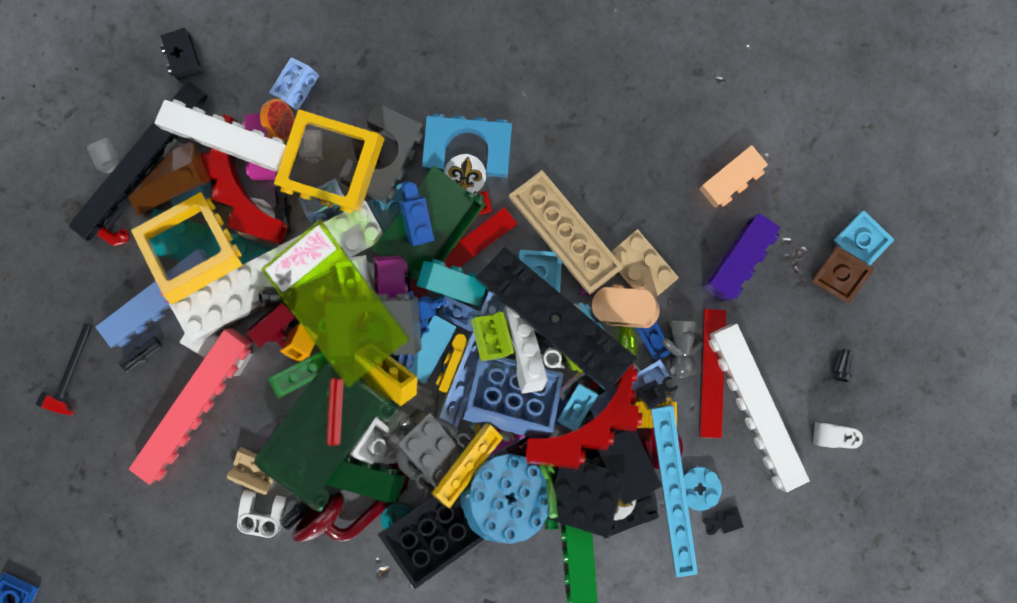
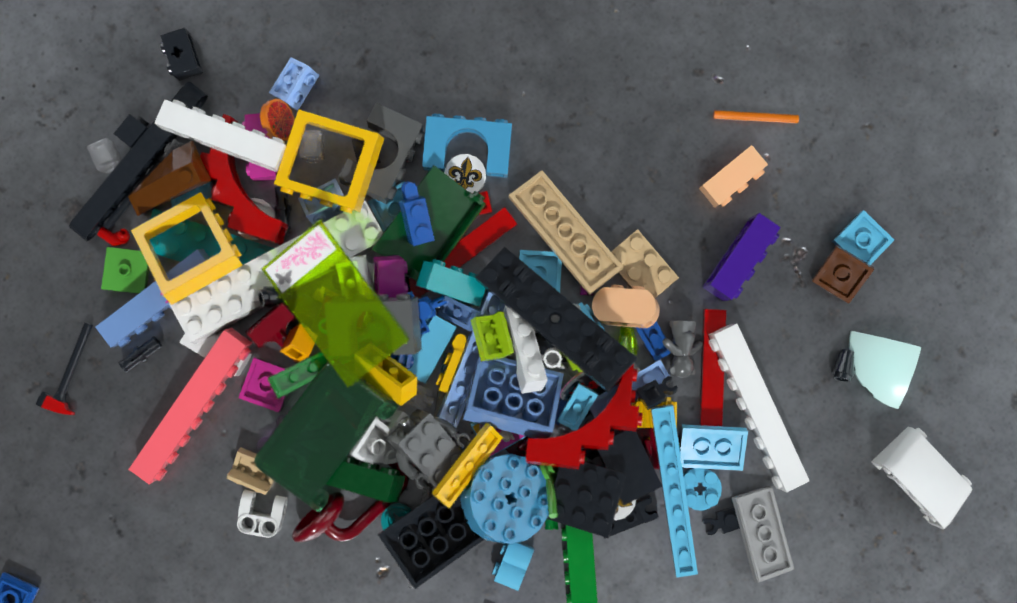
(125, 271): none -> bright green plate
(131, 129): none -> black brick
(257, 387): none -> dark pink plate
(298, 512): black pin -> none
(334, 411): red axle -> none
(513, 564): none -> medium azure brick
(713, 447): none -> medium azure plate
(752, 116): none -> orange bar
(763, 533): none -> light grey tile
(833, 436): white piece -> none
(884, 366): none -> light aqua brick
(924, 476): none -> white windscreen

